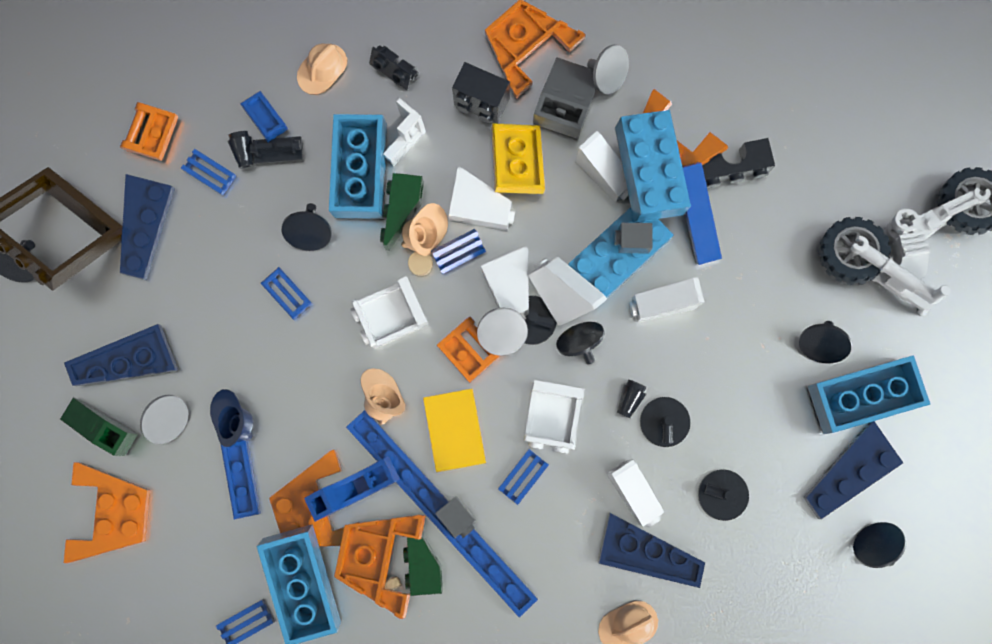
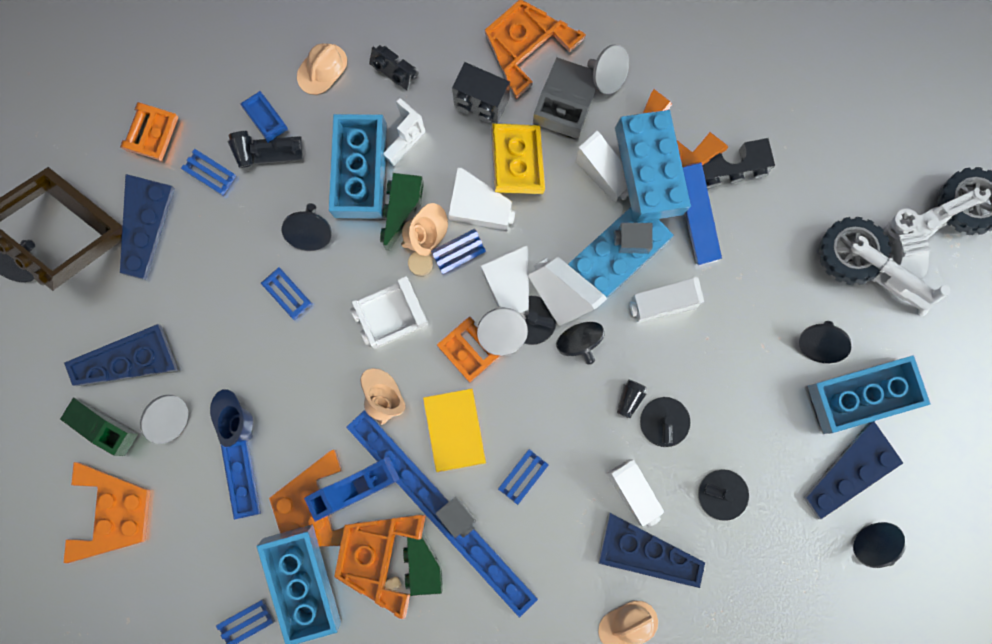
(553, 416): white panel -> none

